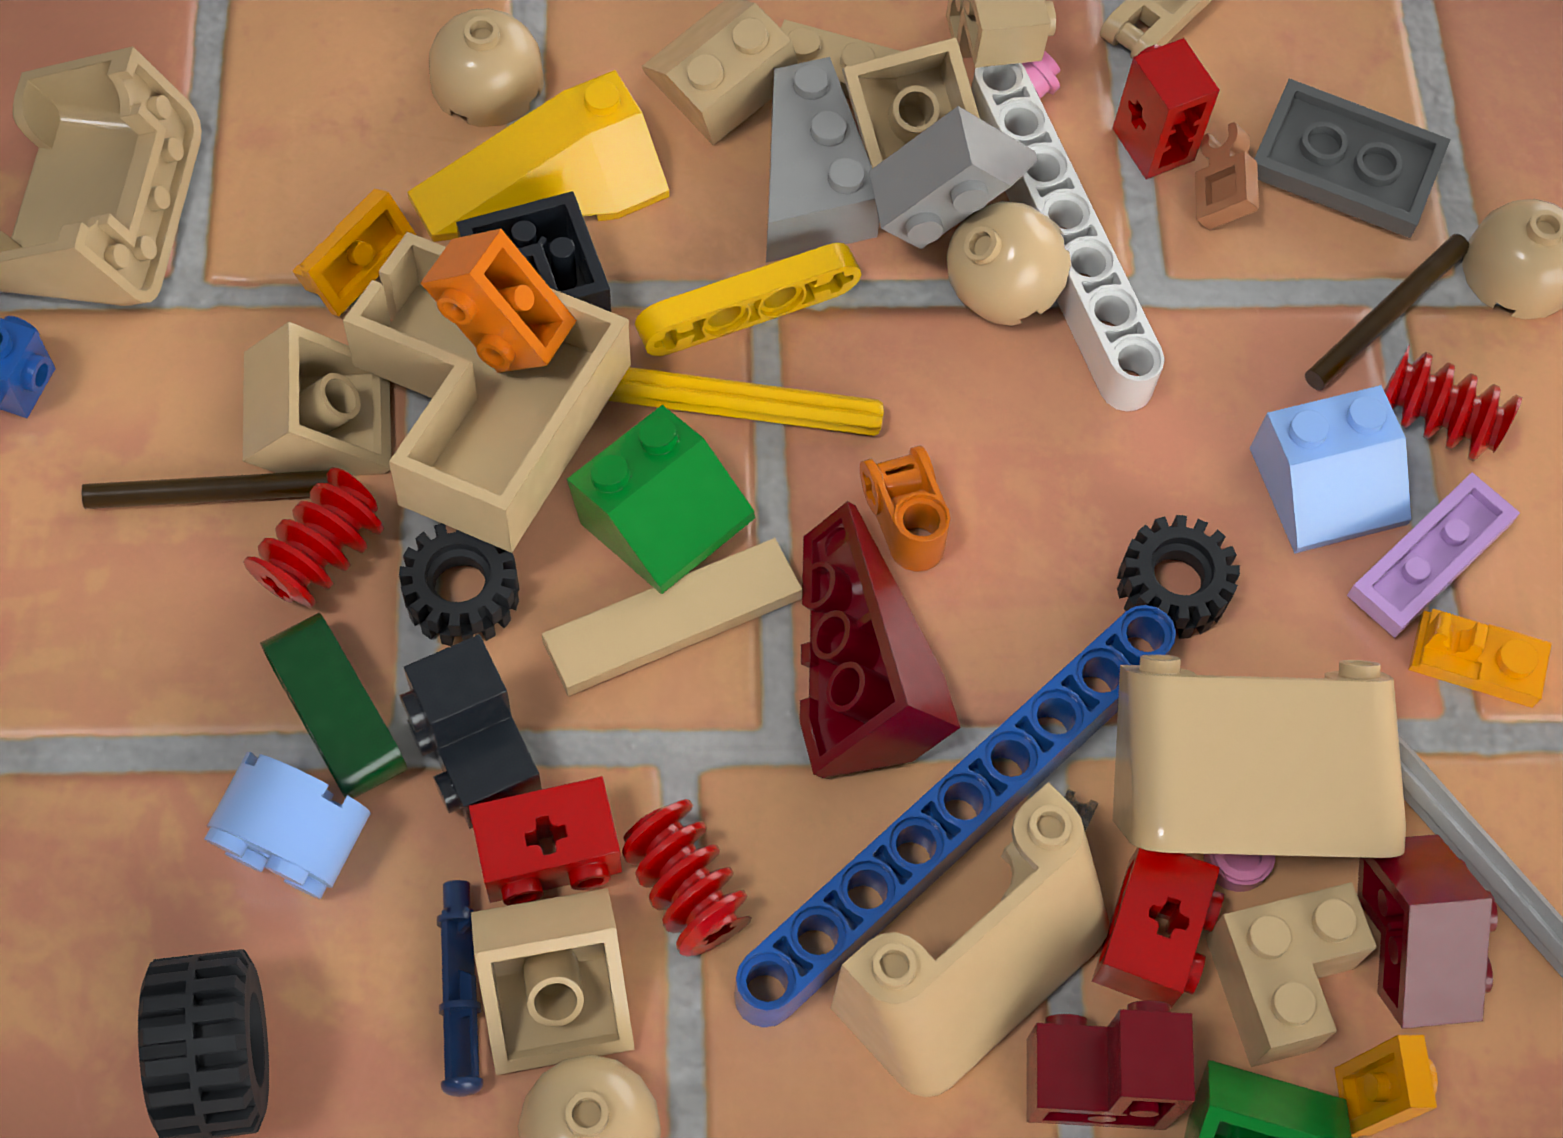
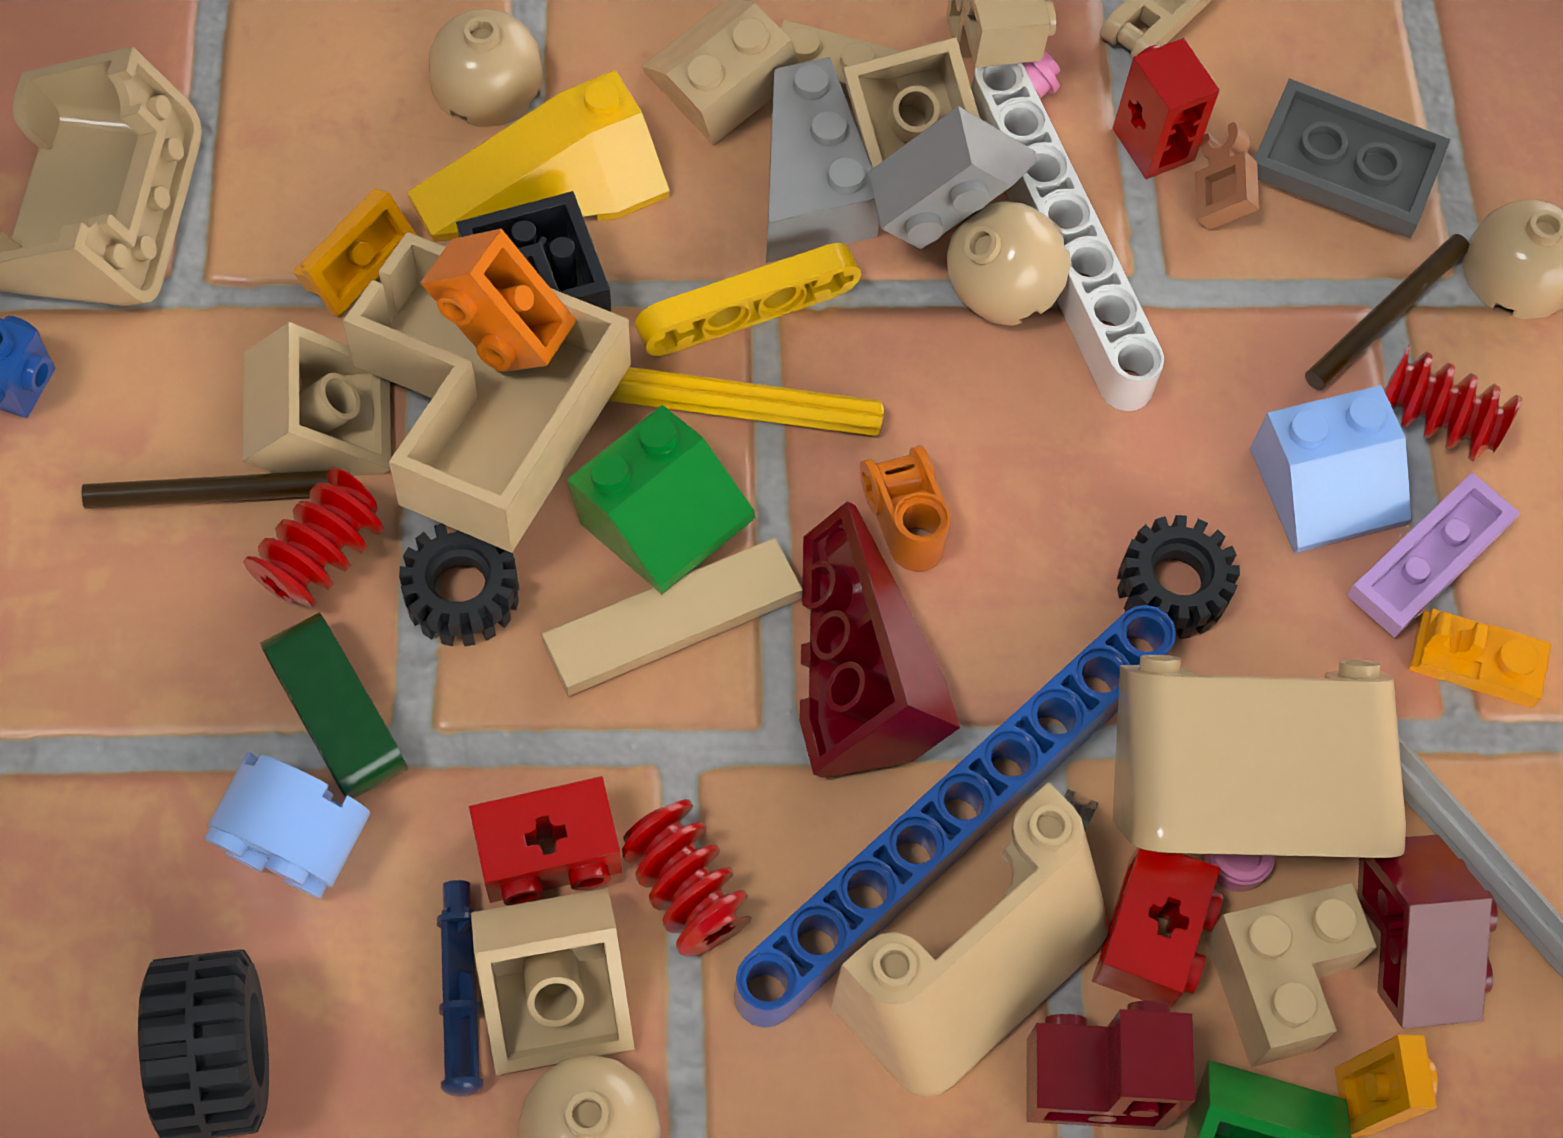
(465, 718): black brick -> none

